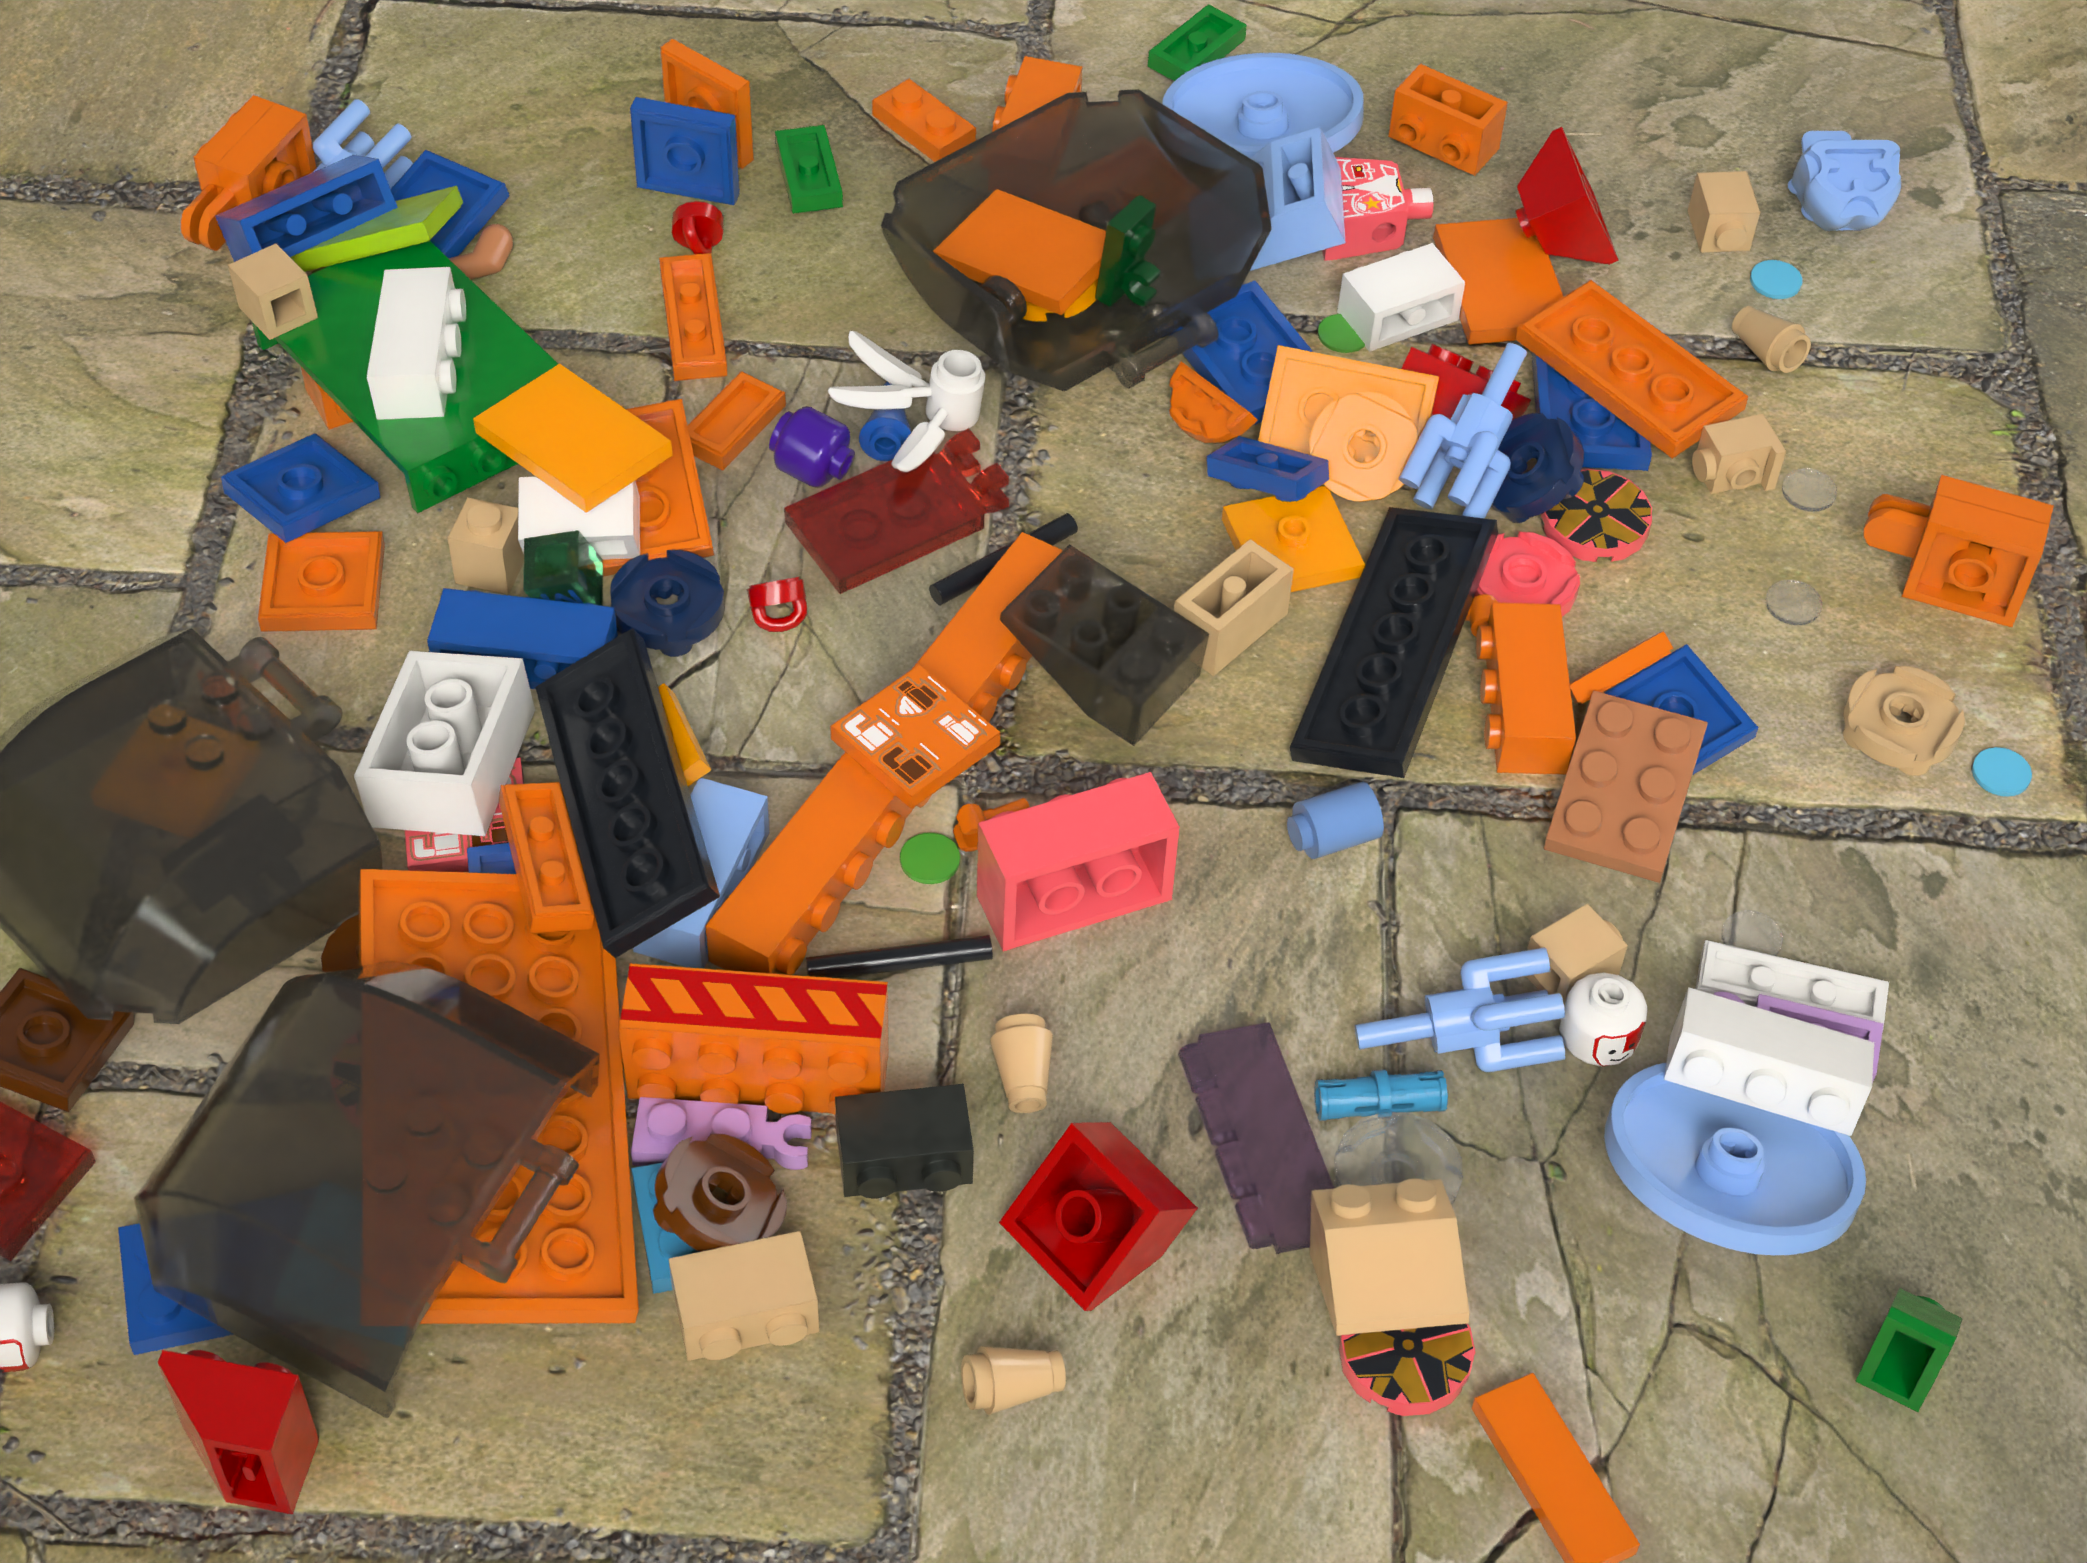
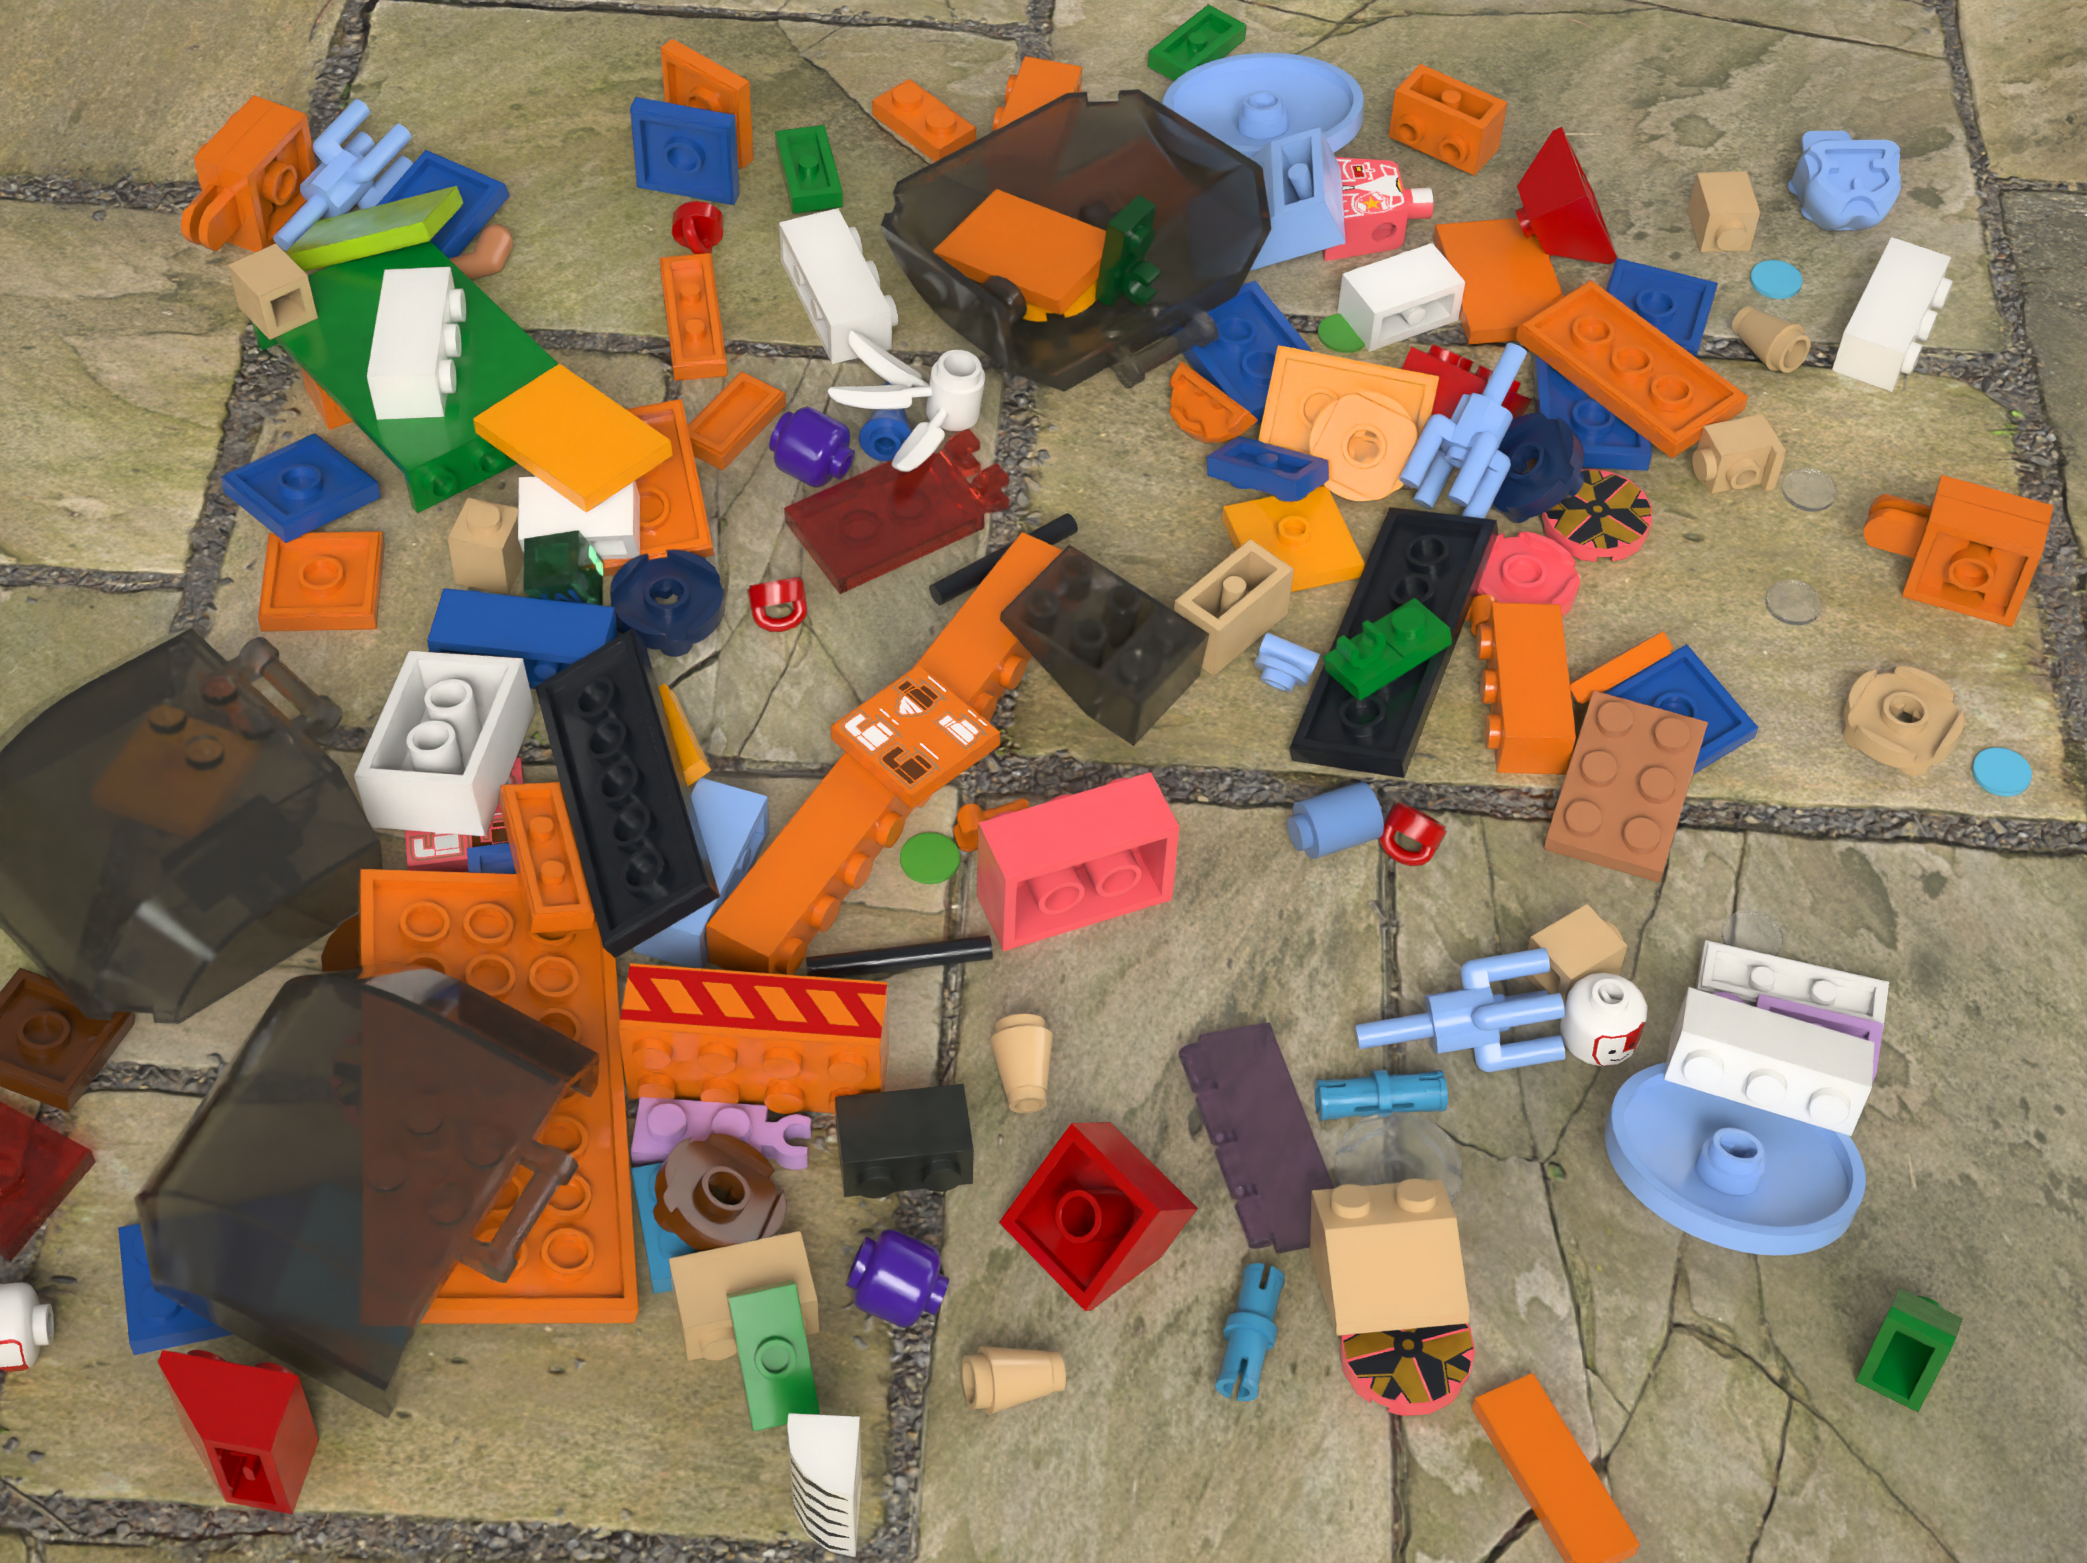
(309, 208): blue brick -> none
(772, 1353): none -> plate
(826, 1478): none -> white brick
(836, 283): none -> white brick
(897, 1278): none -> dark purple head
(1250, 1332): none -> dark azure pin
(1285, 663): none -> light blue plate
(1387, 649): none -> green plate
(1417, 827): none -> red tile
(1665, 299): none -> blue plate
(1894, 315): none -> white brick

